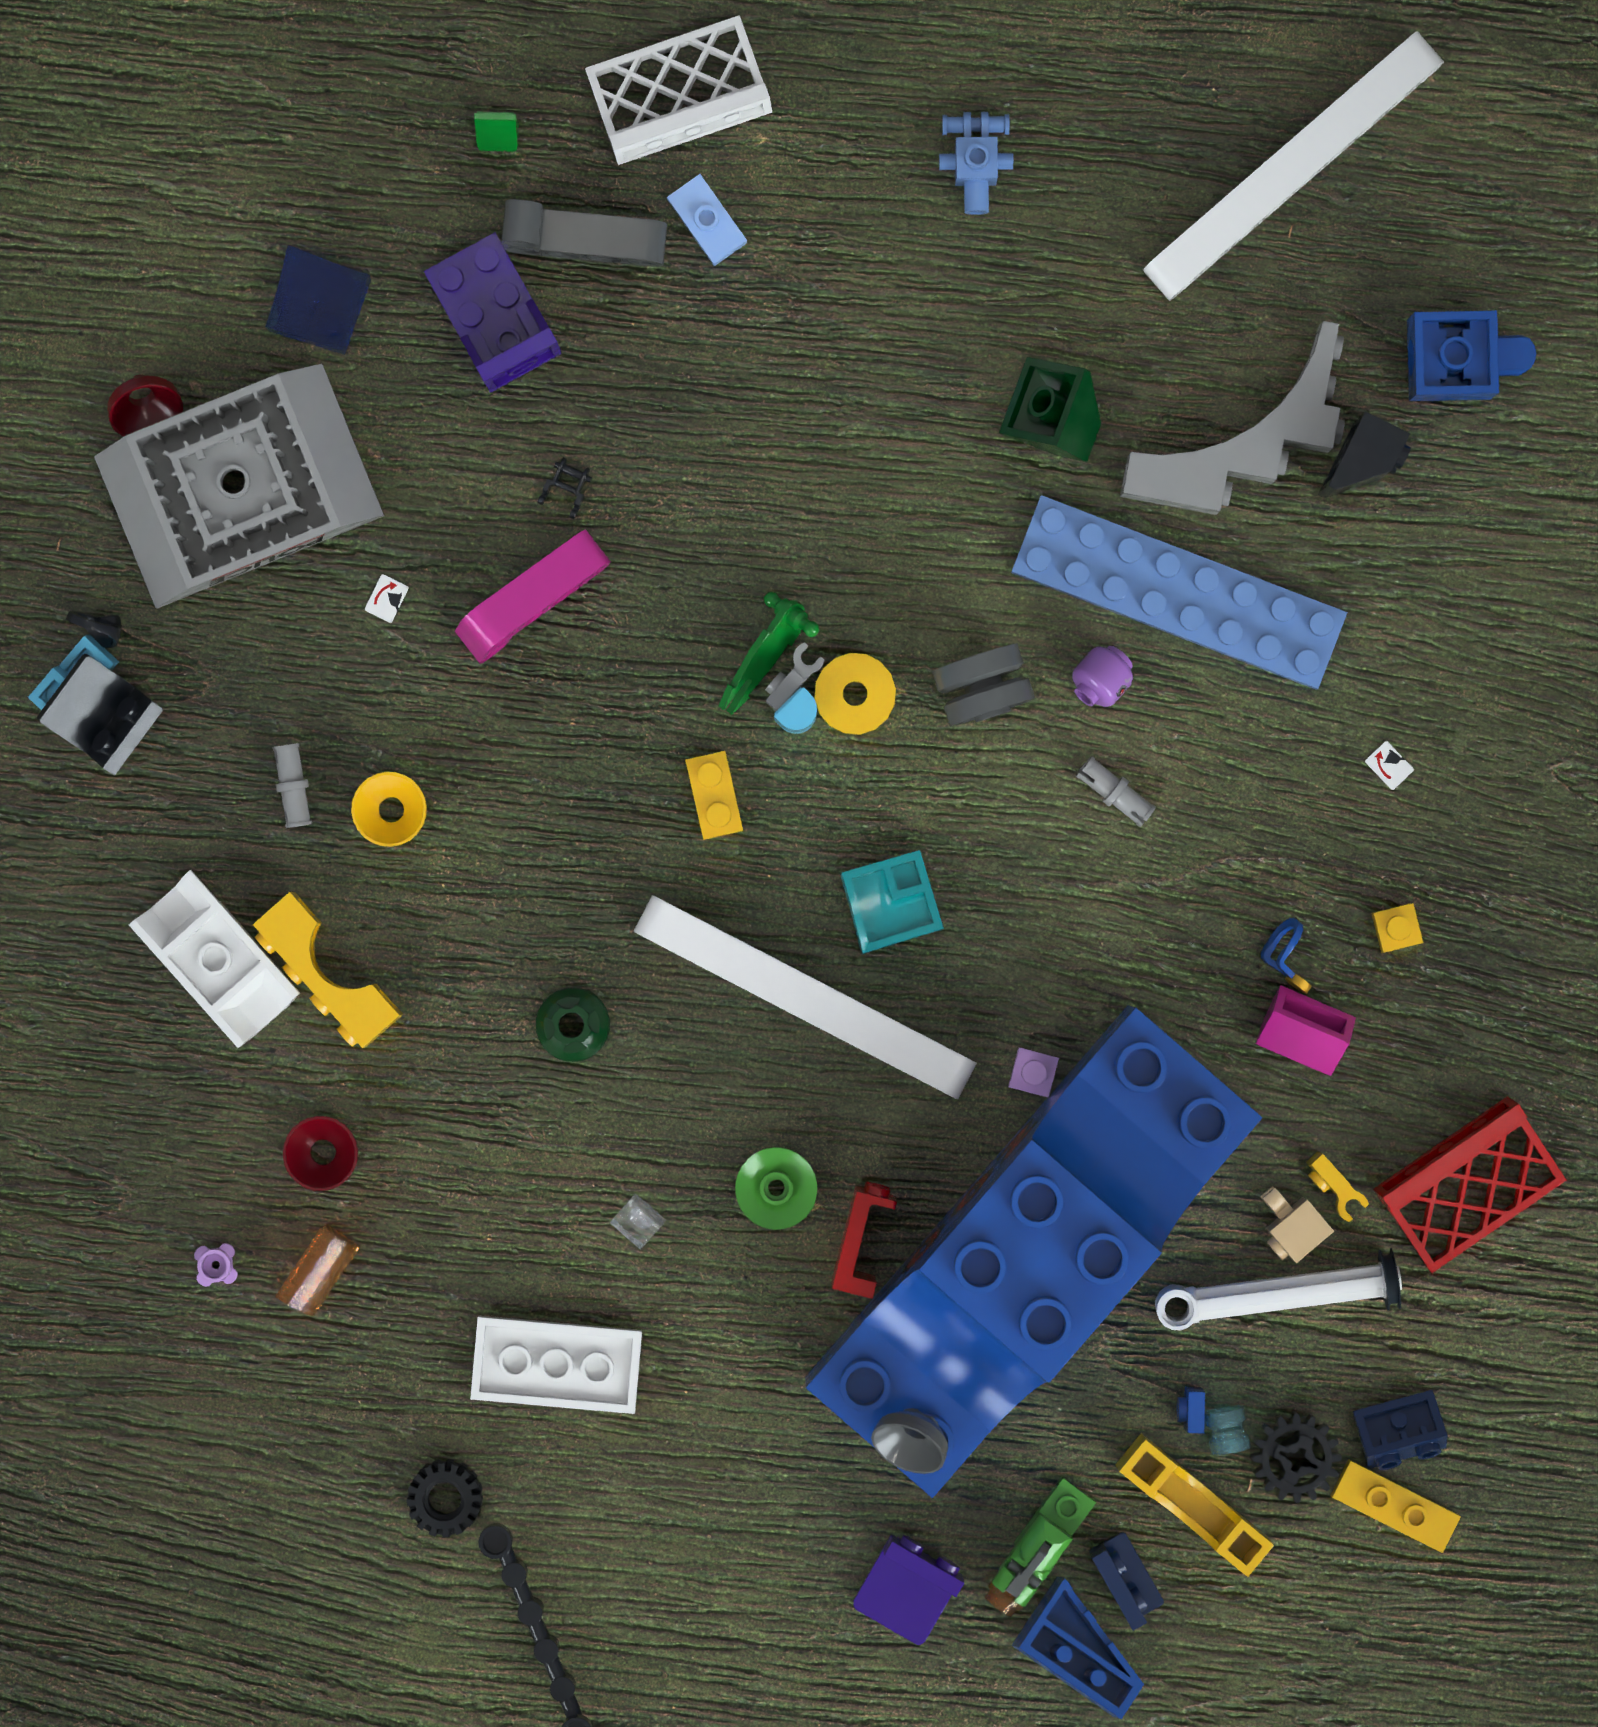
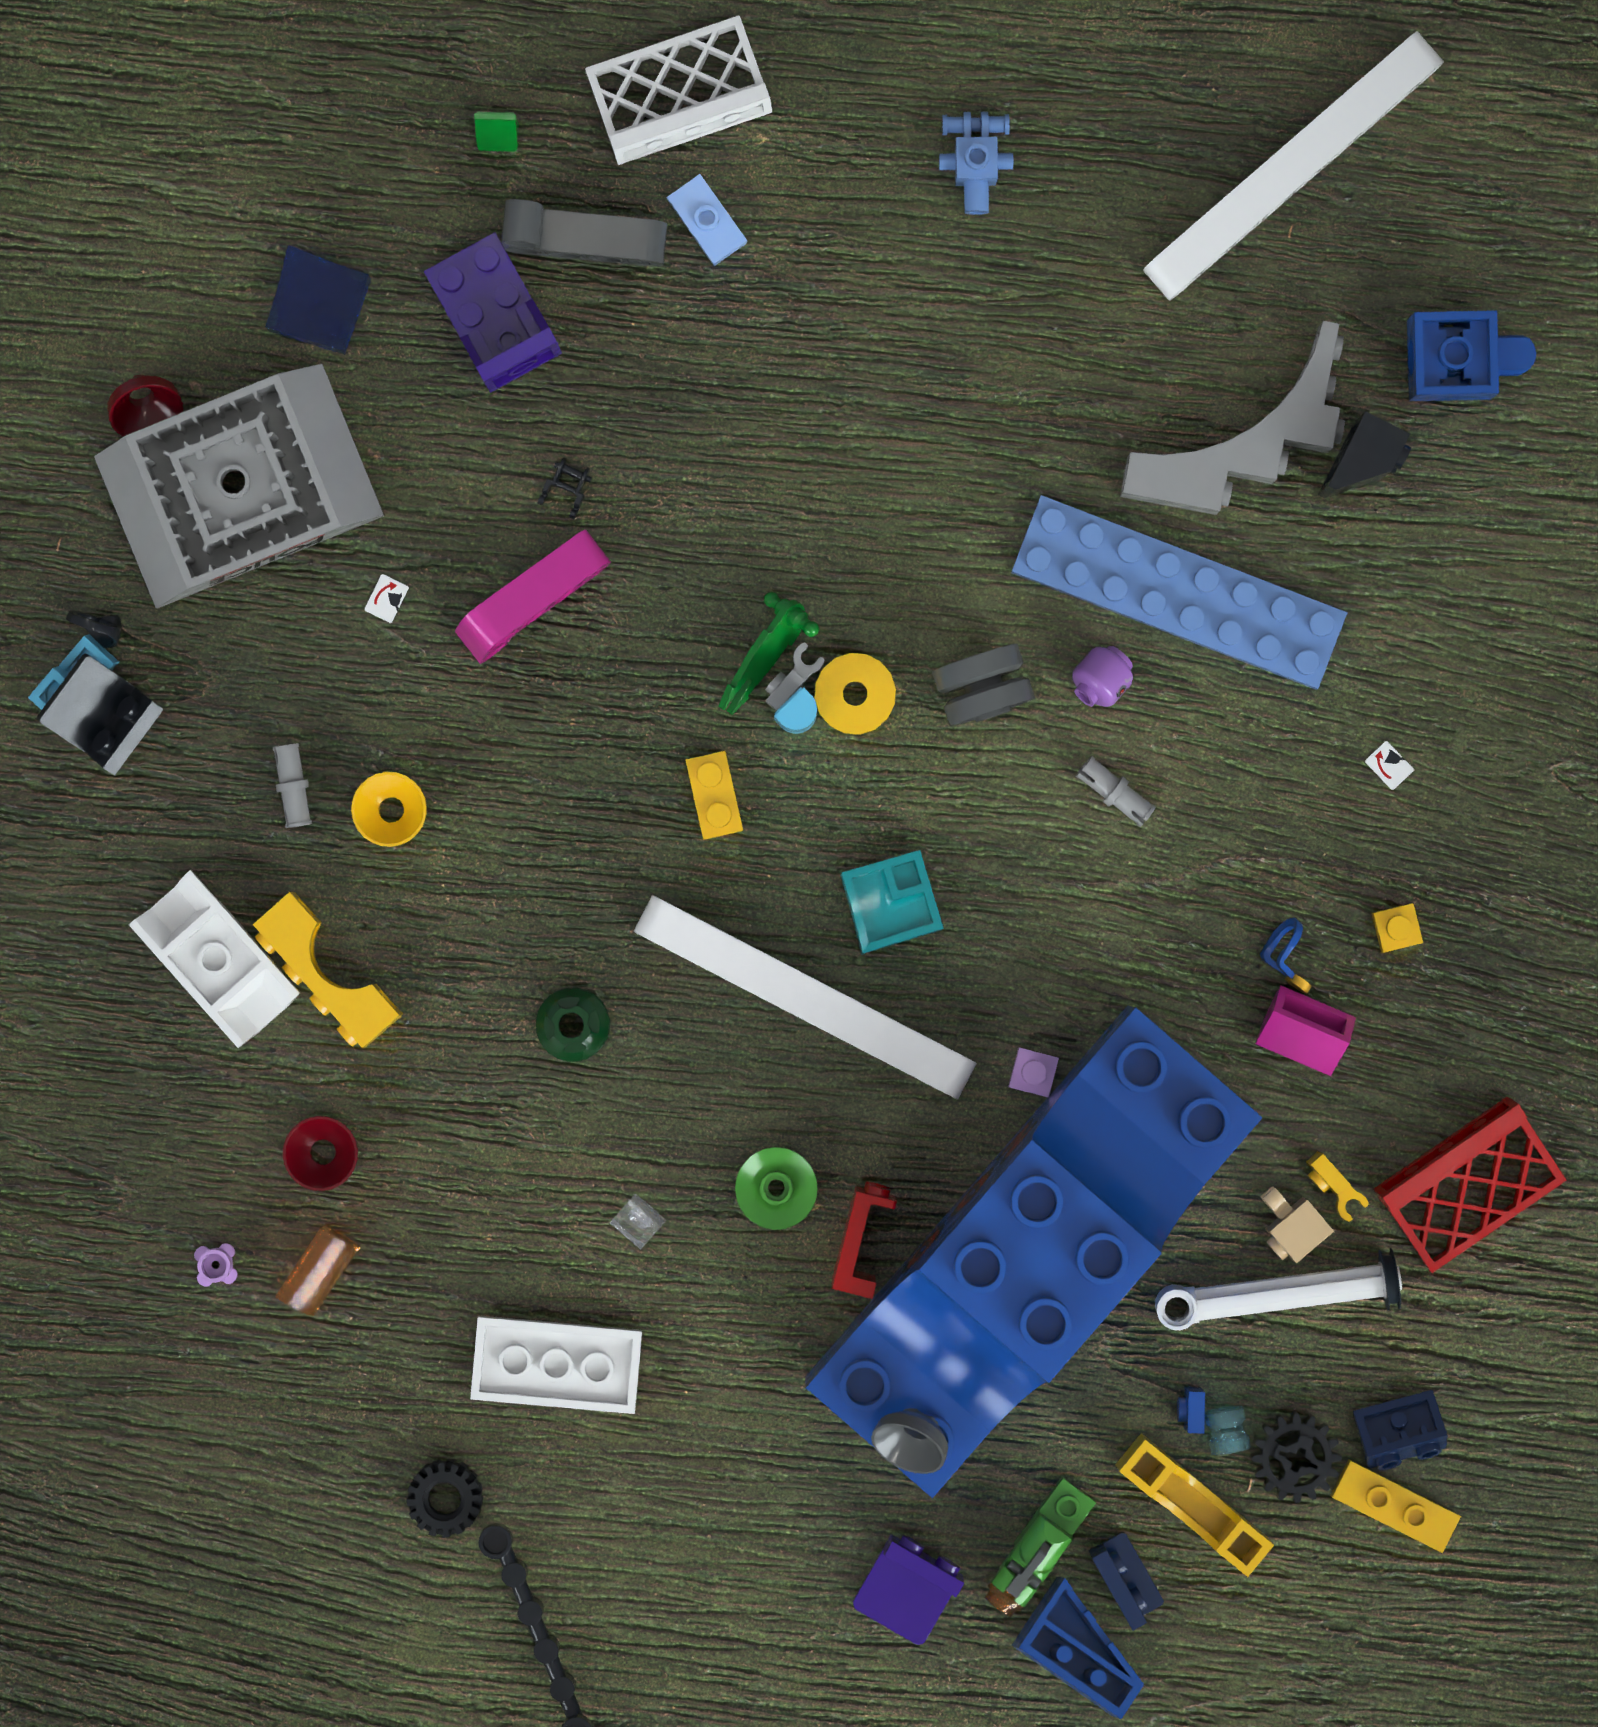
(1054, 409): dark green slope -> none

